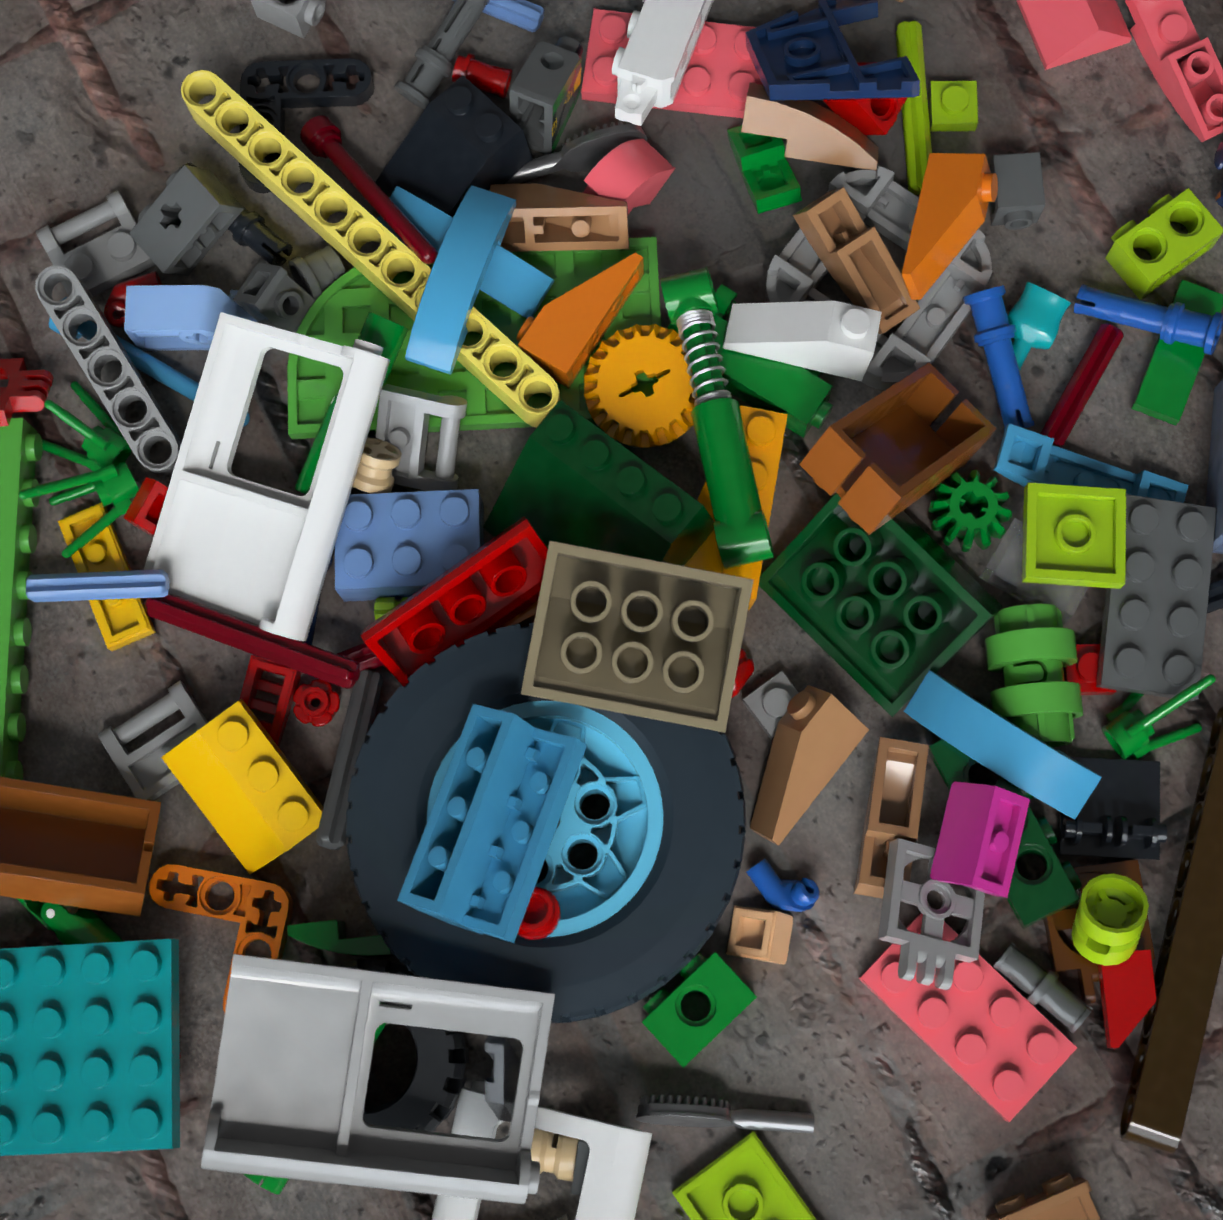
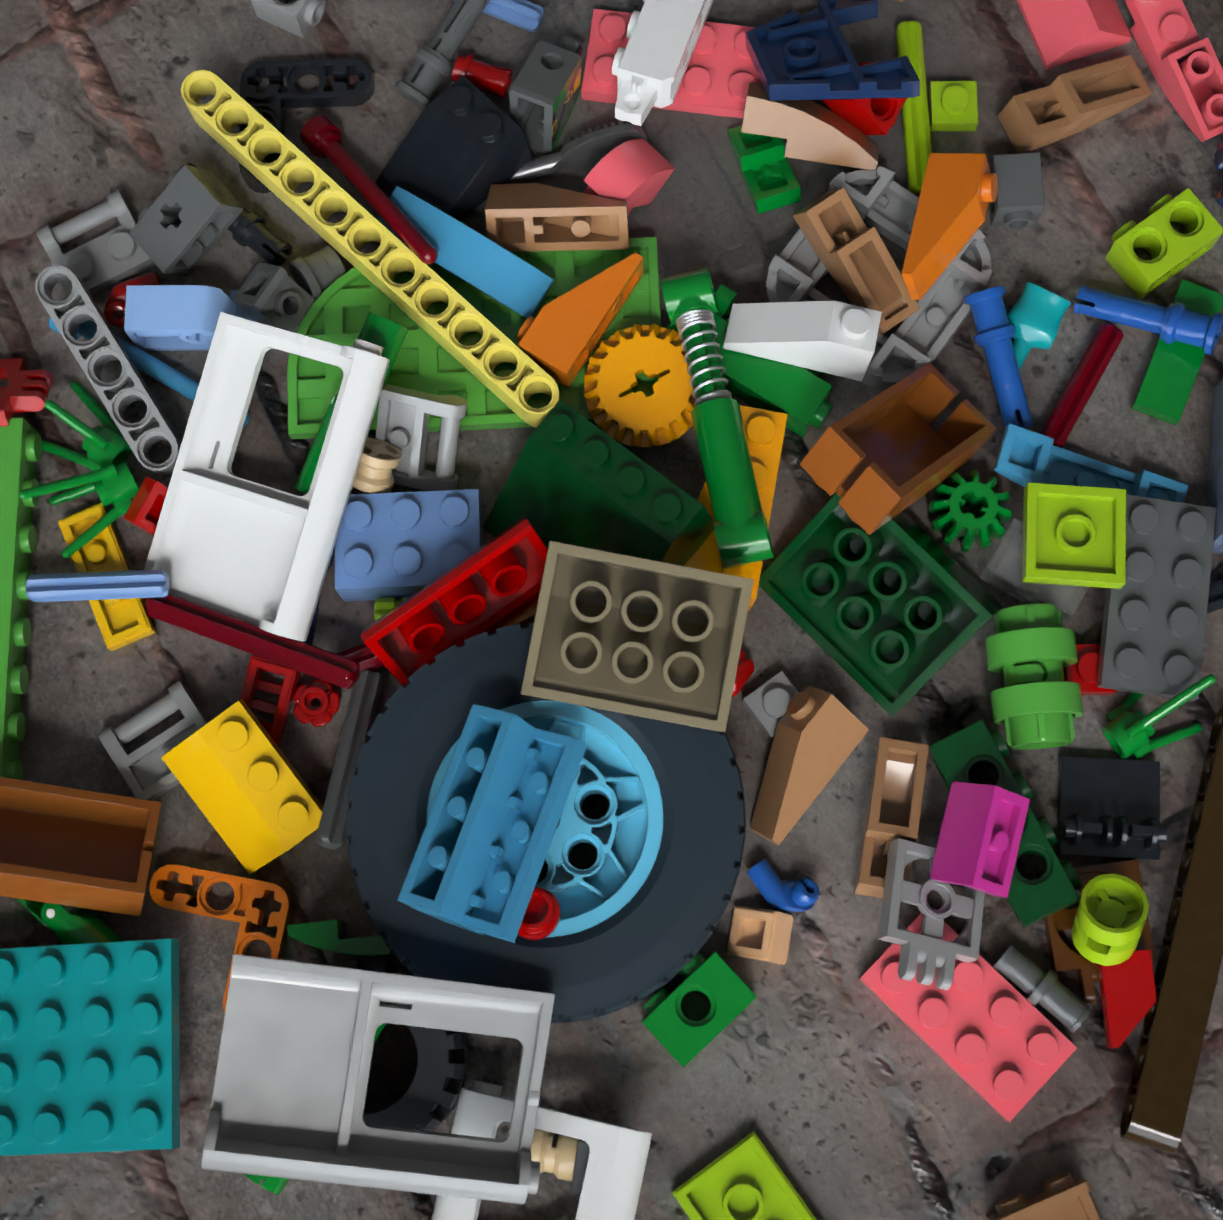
(457, 277): dark azure slope -> none
(502, 1083): black tile -> none
(719, 1115): flat silver piece -> none
(1002, 745): dark azure slope -> none
(1072, 103): none -> medium nougat slope

